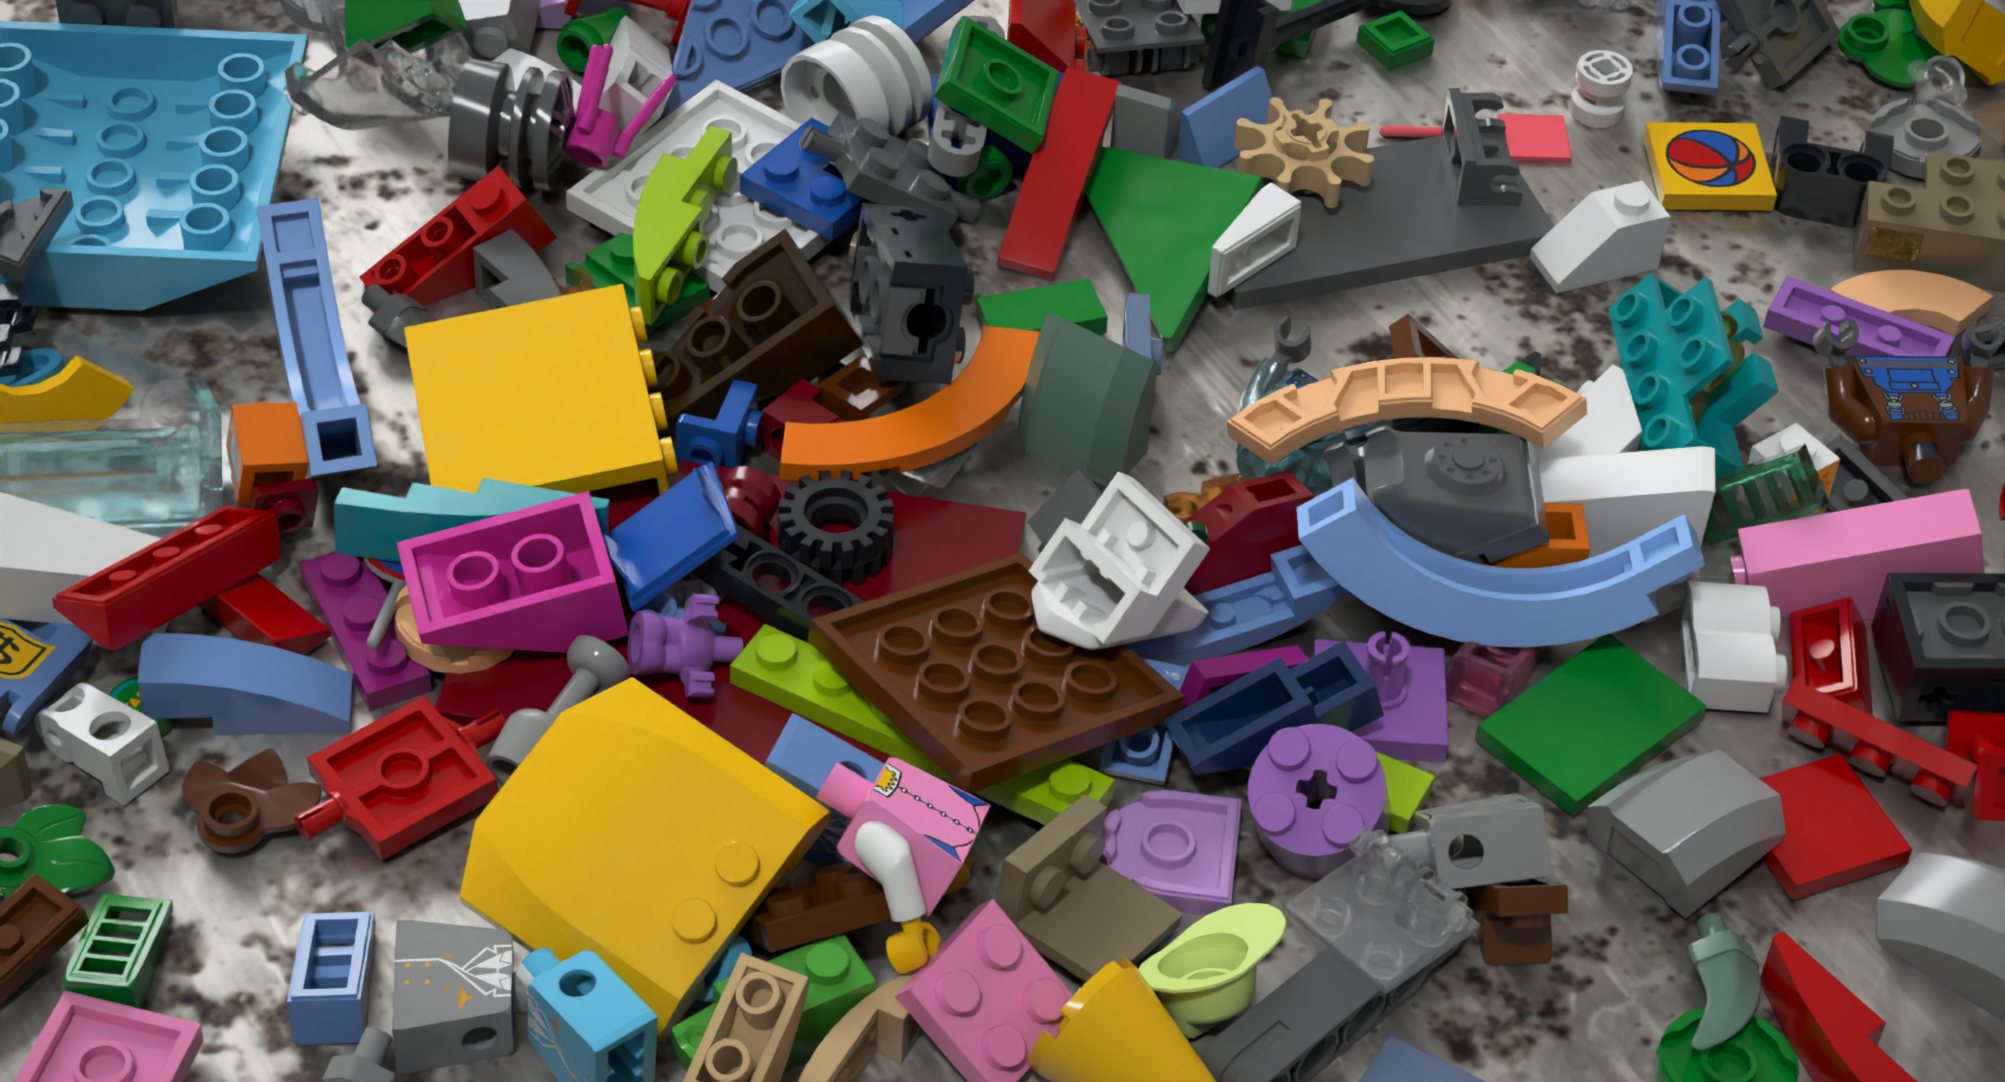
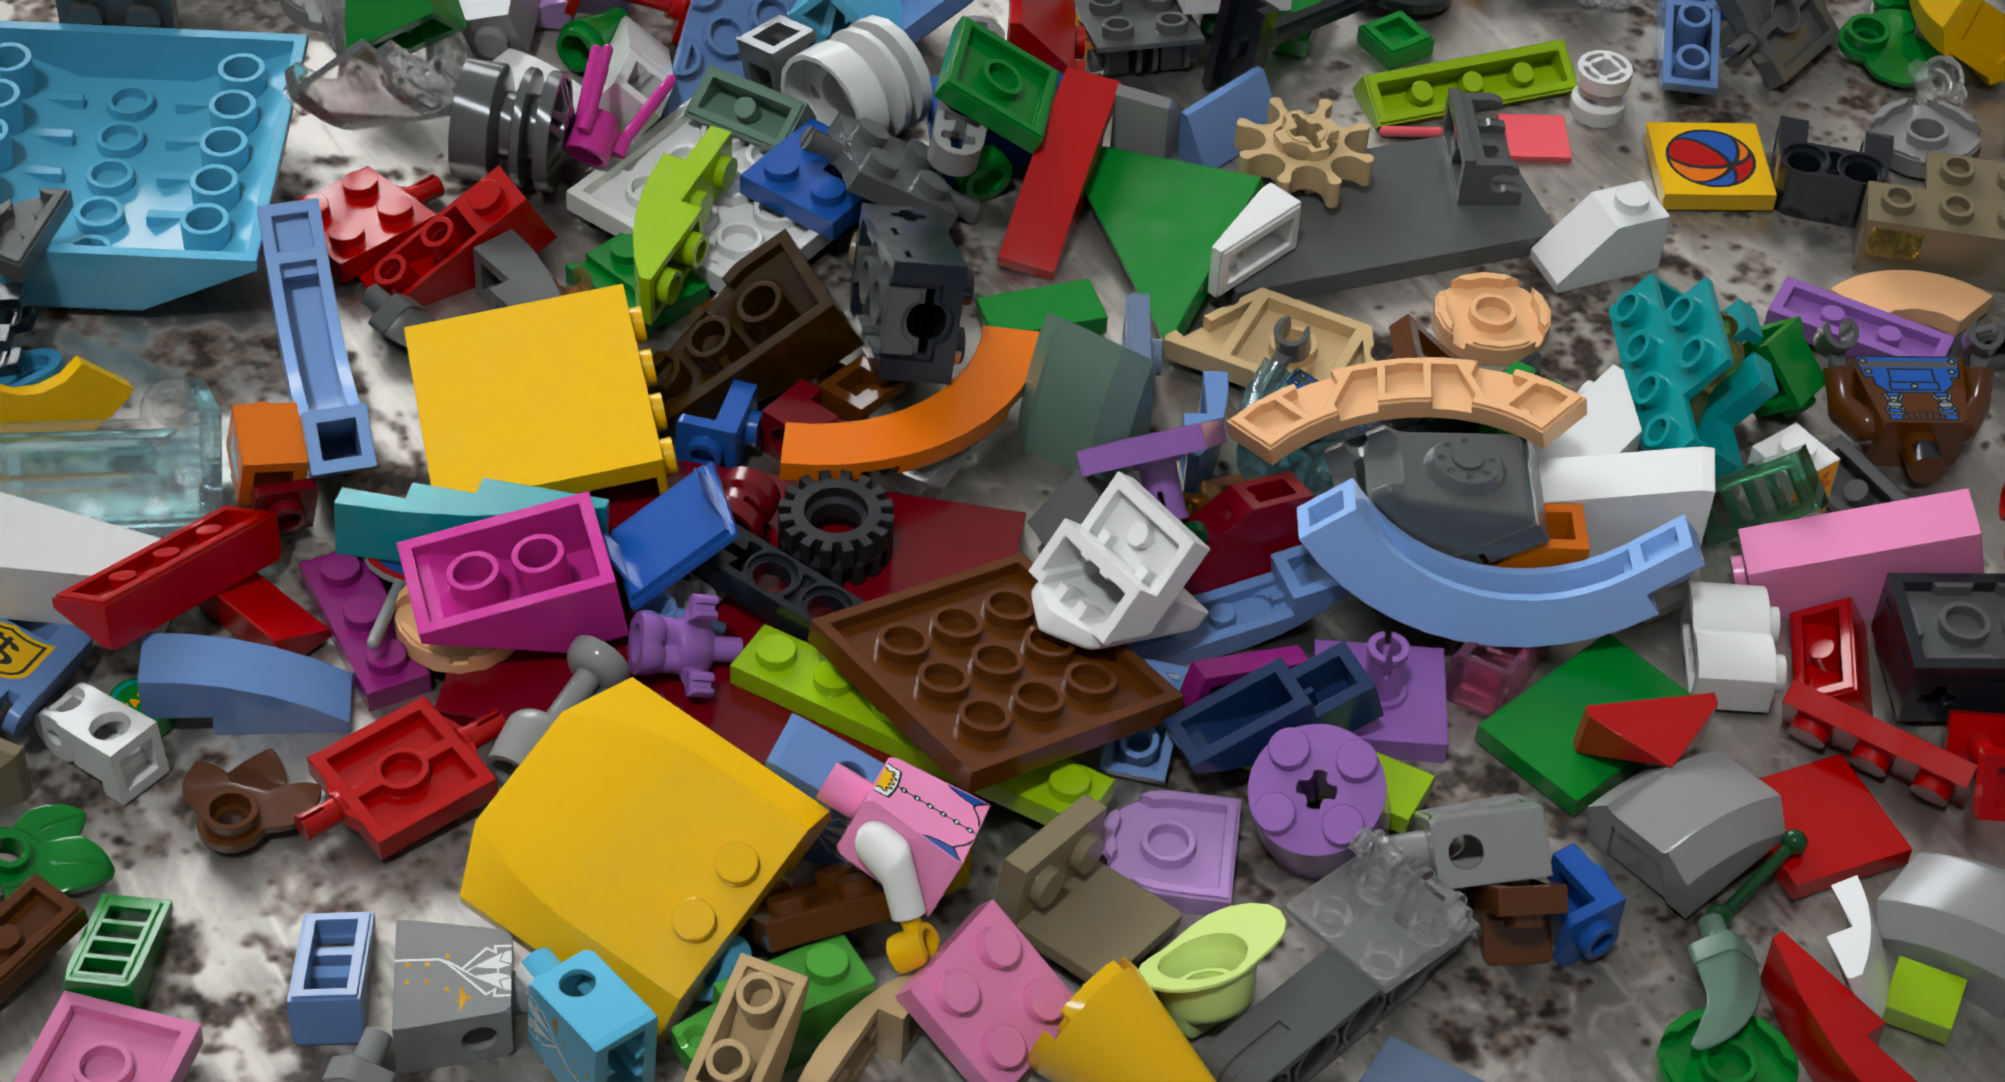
(370, 217): none -> red plate
(746, 108): none -> sand green slope
(770, 46): none -> dark grey brick
(1155, 458): none -> medium lavender tile
(1201, 464): none -> medium blue slope
(1243, 334): none -> tan wing
(1422, 90): none -> lime slope
(1491, 319): none -> light nougat tile
(1593, 907): none -> blue bracket
(1646, 730): none -> red slope
(1792, 843): none -> dark green hinge
(1793, 367): none -> green window
(1860, 947): none -> white slope
(1923, 999): none -> lime tile

